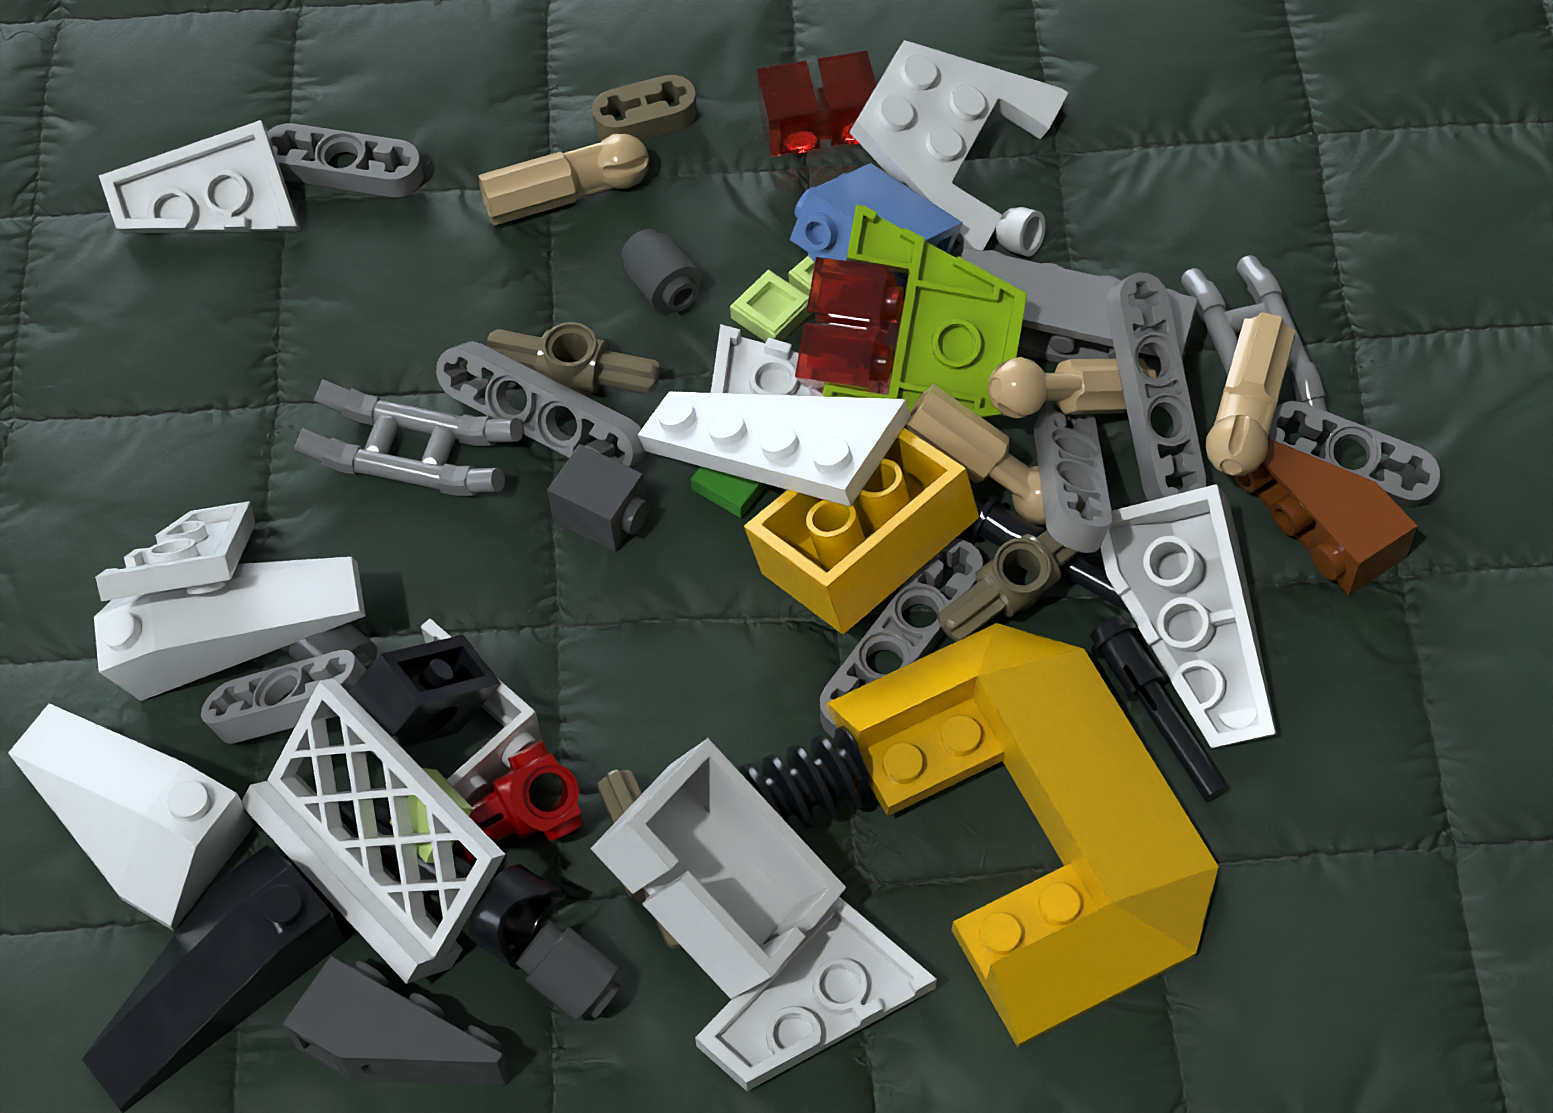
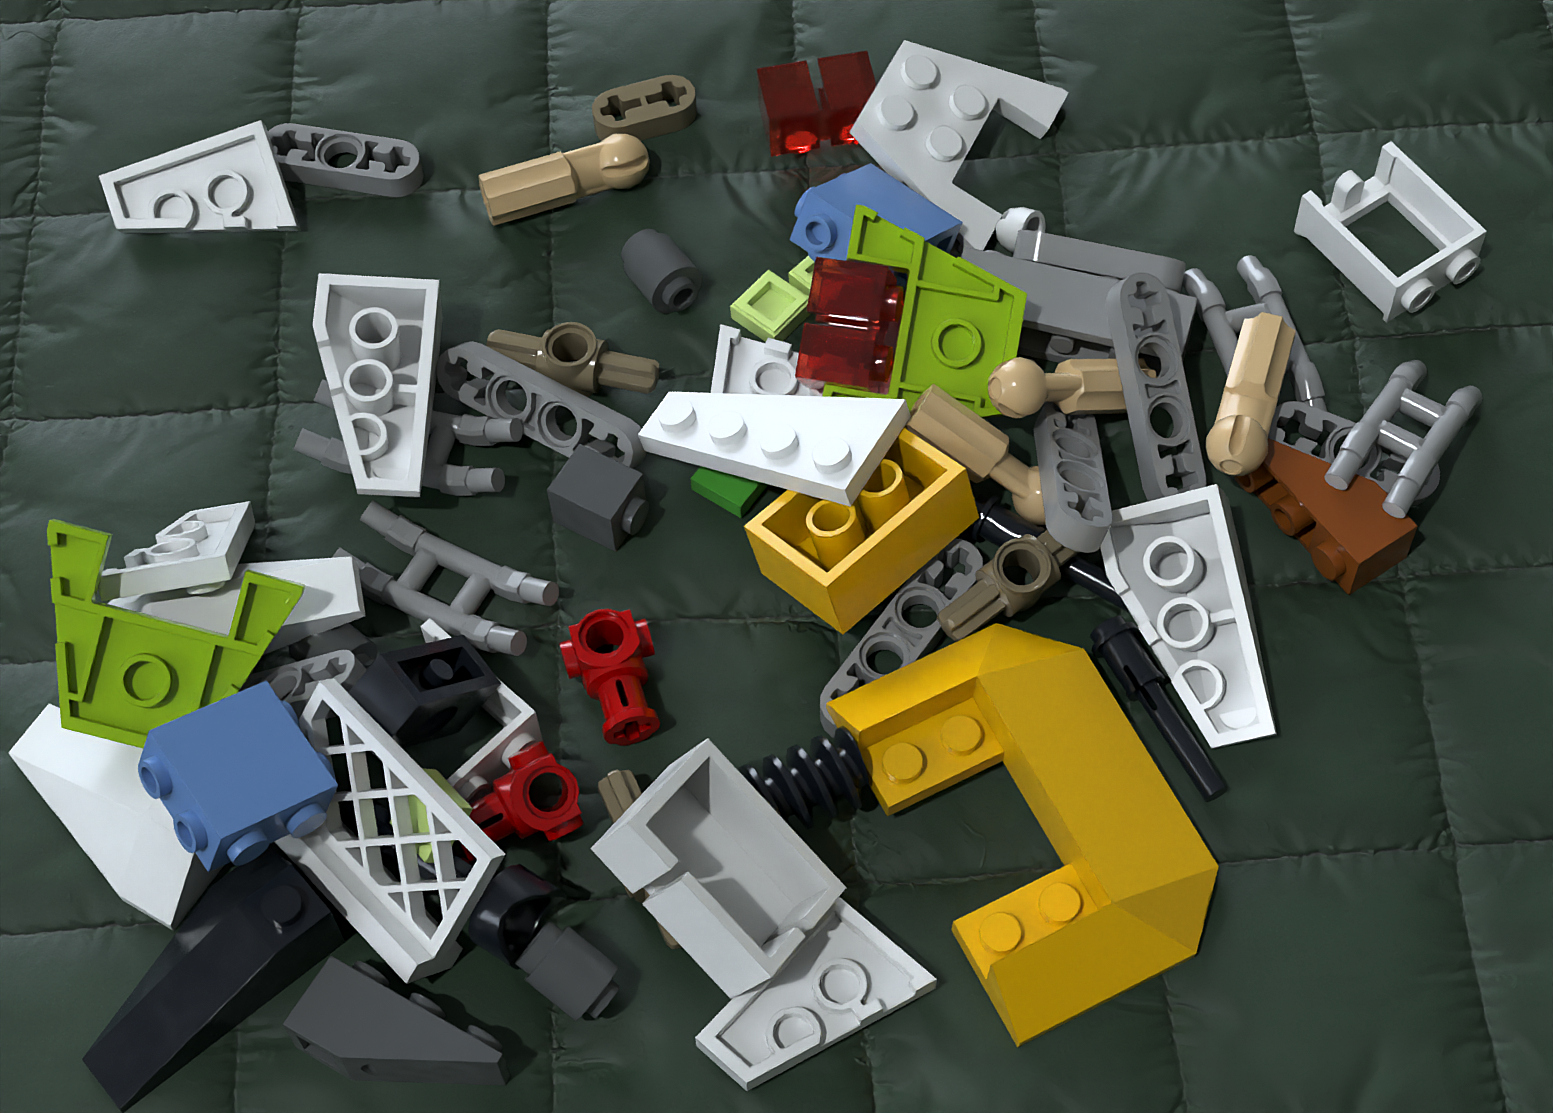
(137, 670): none -> lime wing
(237, 776): none -> medium blue brick
(380, 367): none -> white wedge
(481, 574): none -> light grey piece
(614, 674): none -> red connector
(1096, 258): none -> light grey beam
(1420, 453): none -> light grey piece
(1422, 204): none -> white window

